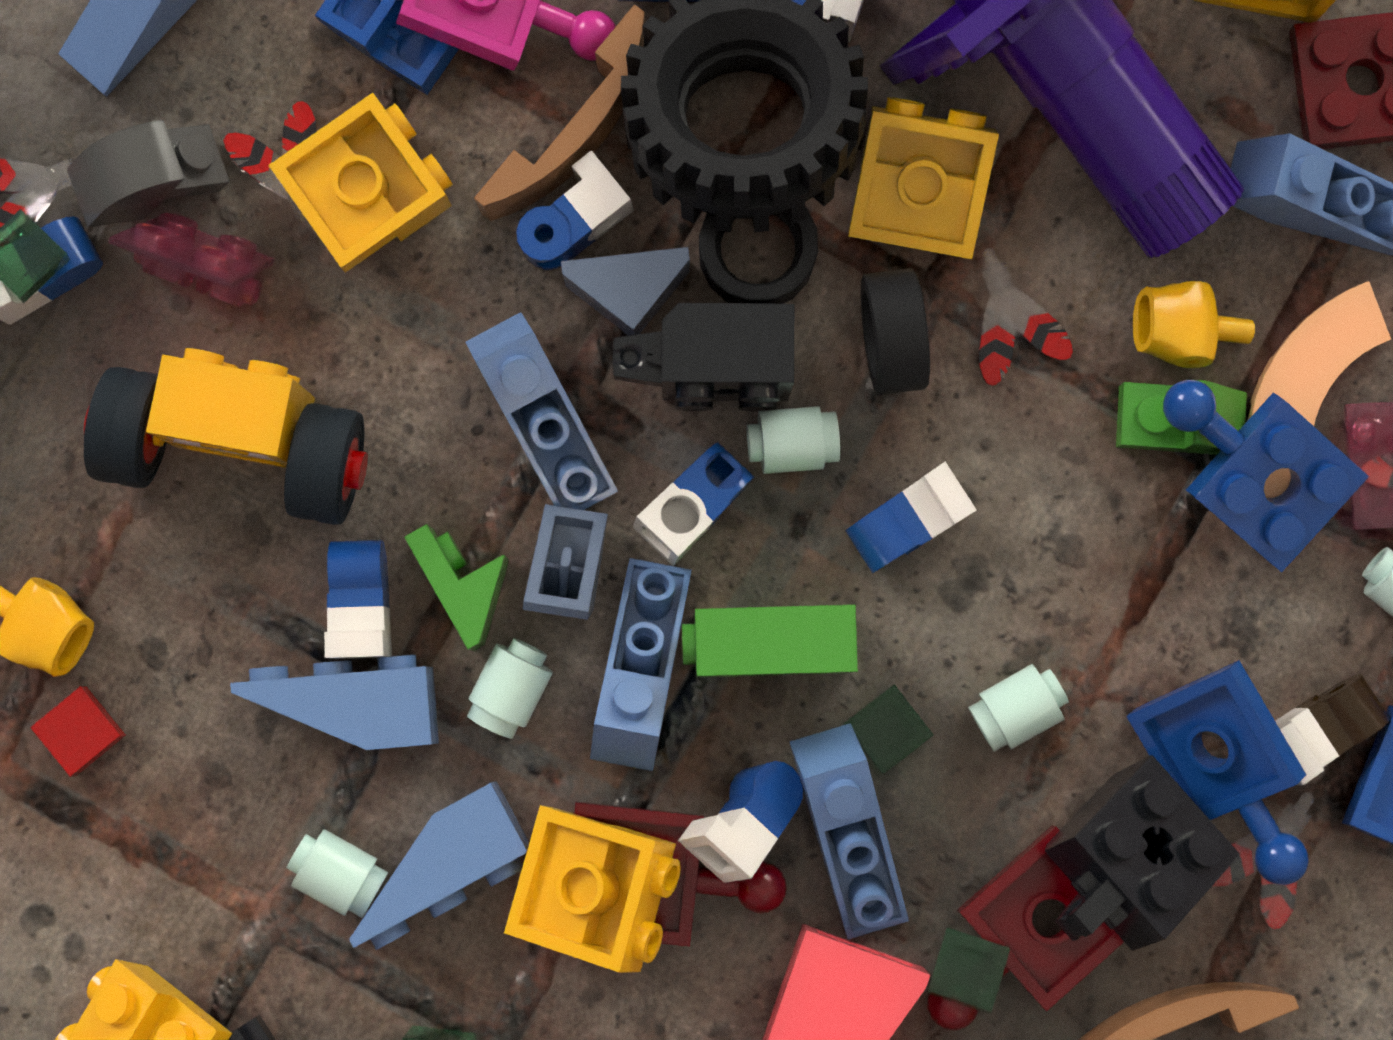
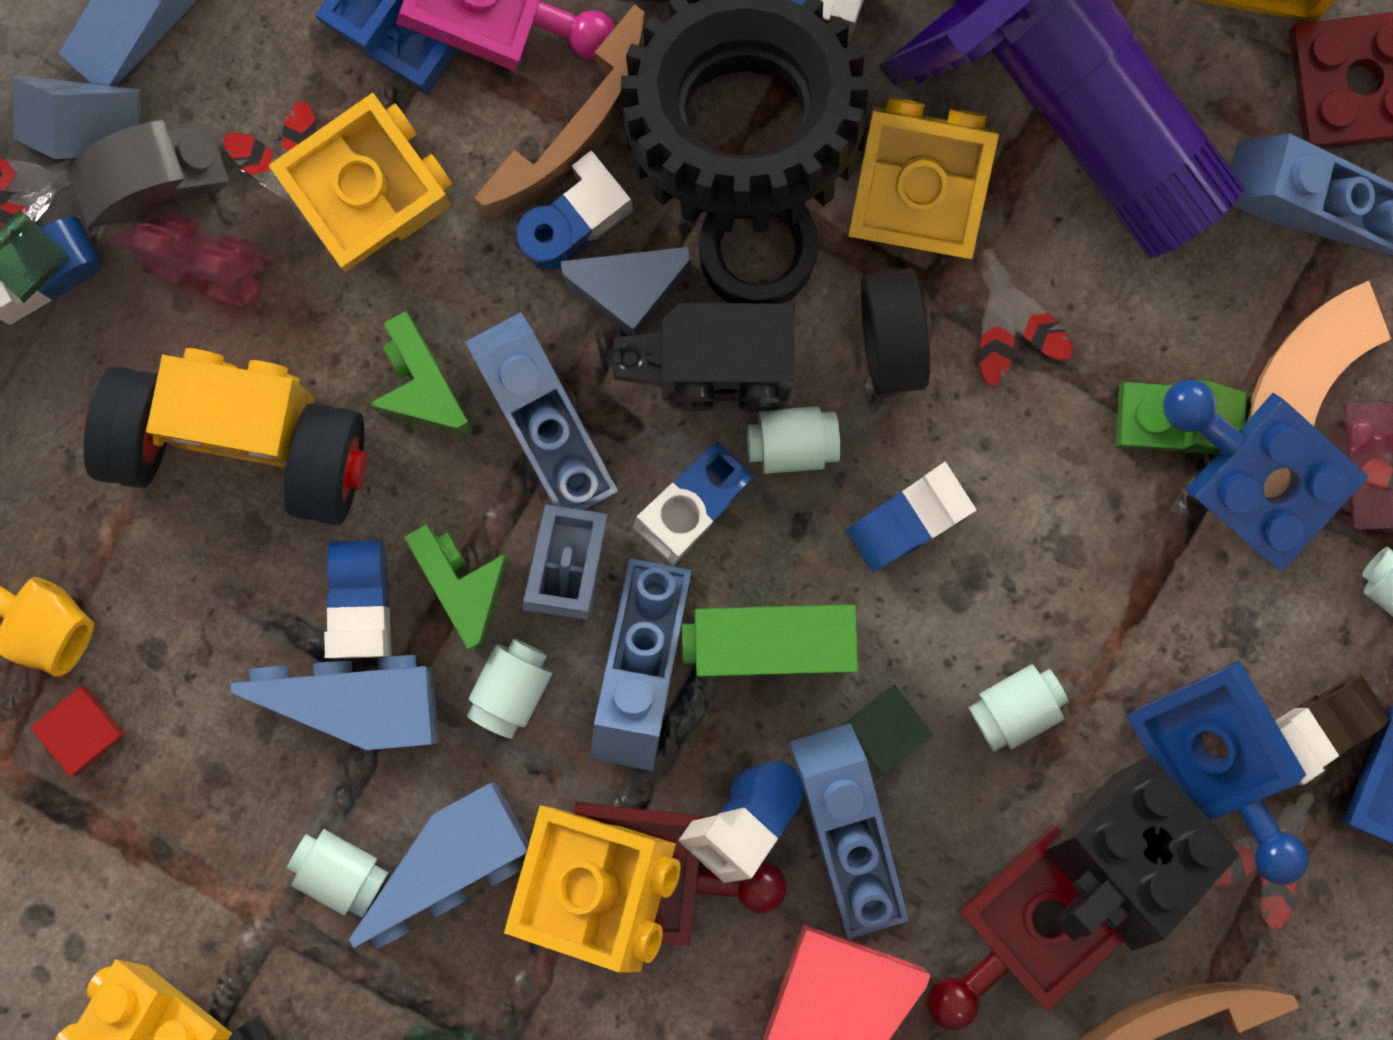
(68, 115): none -> sand blue slope
(428, 396): none -> bright green slope
(968, 970): clear green tile -> none
(1183, 324): yellow piece -> none

